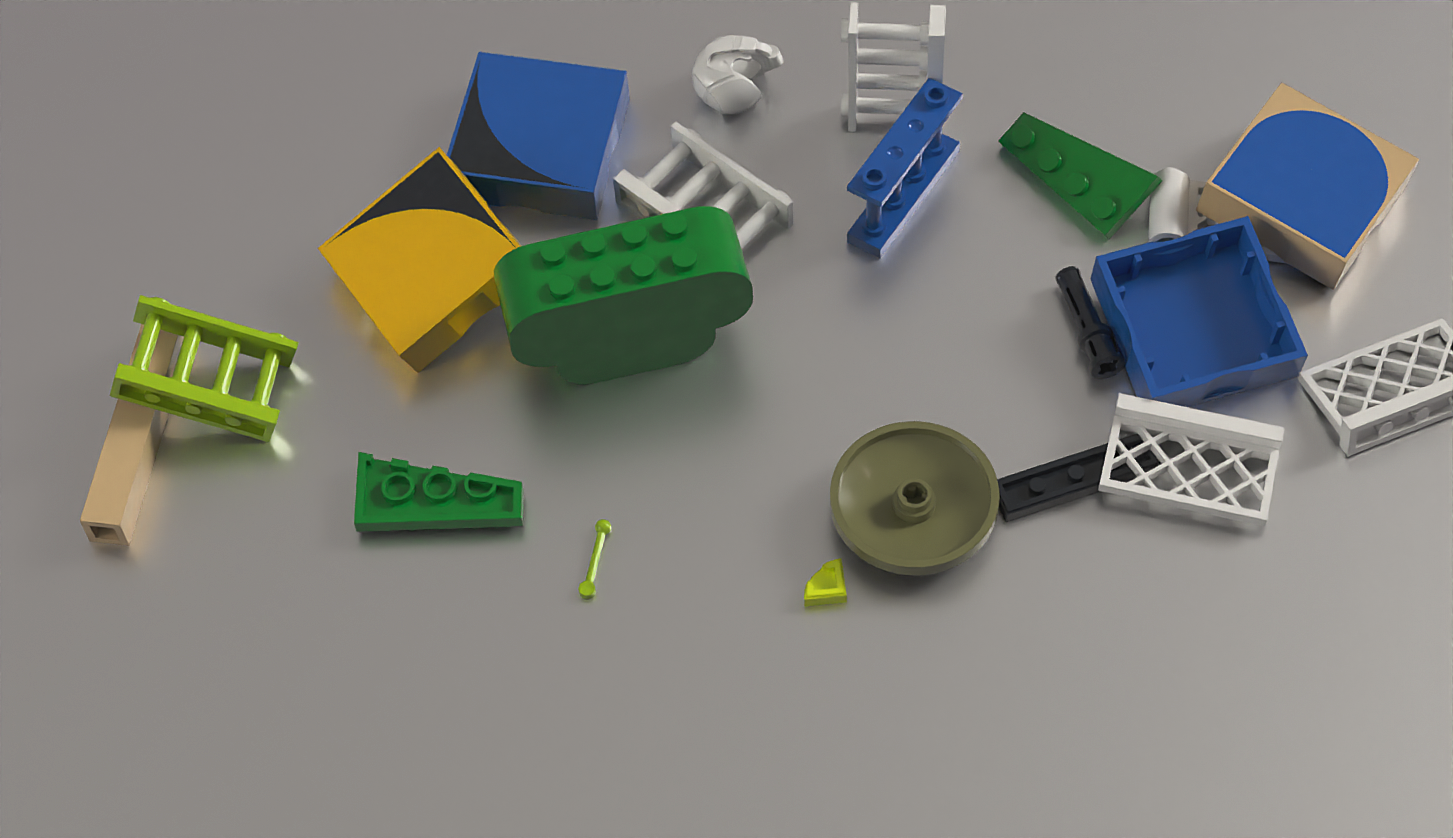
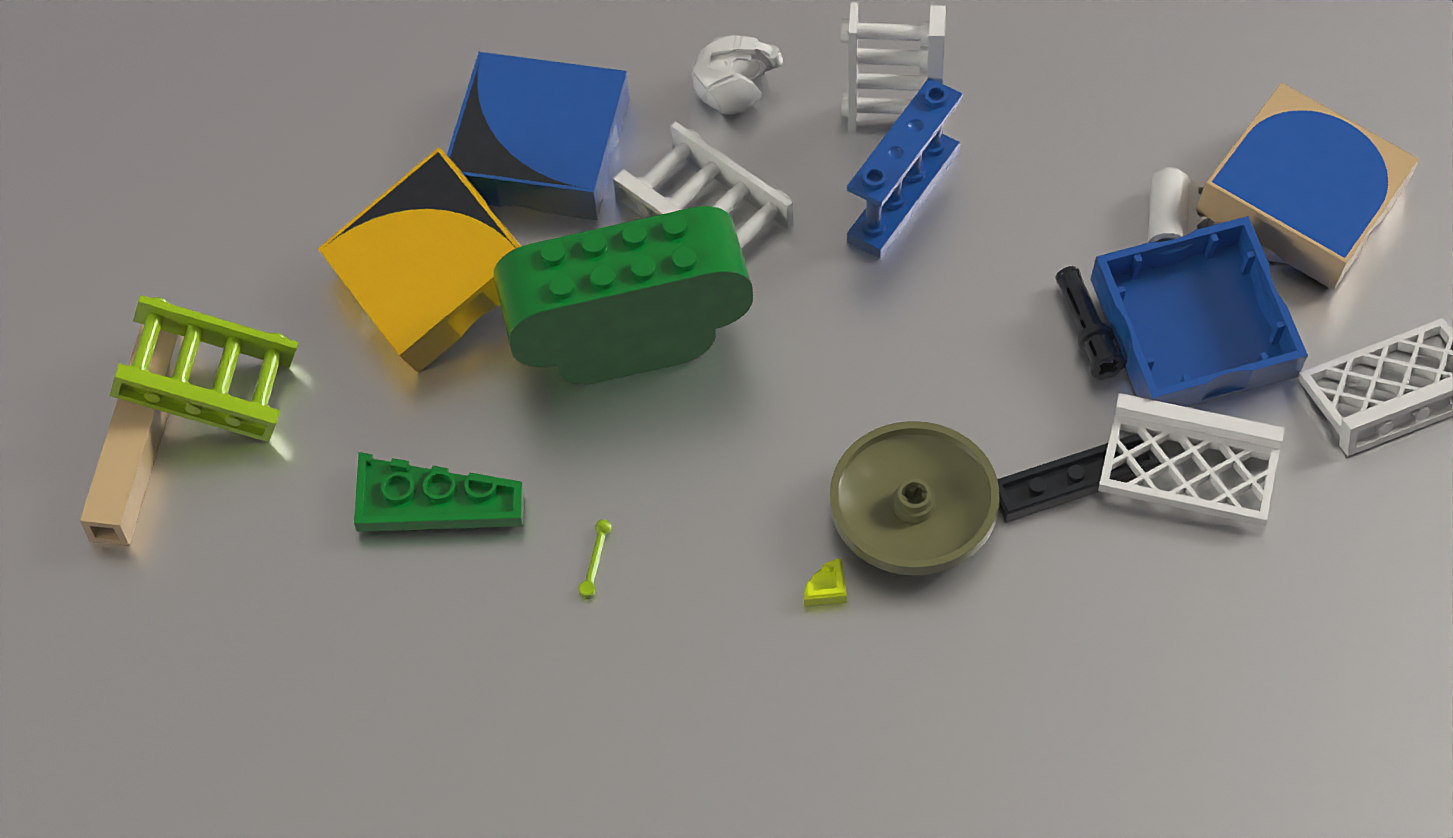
(1086, 177): green wing -> none

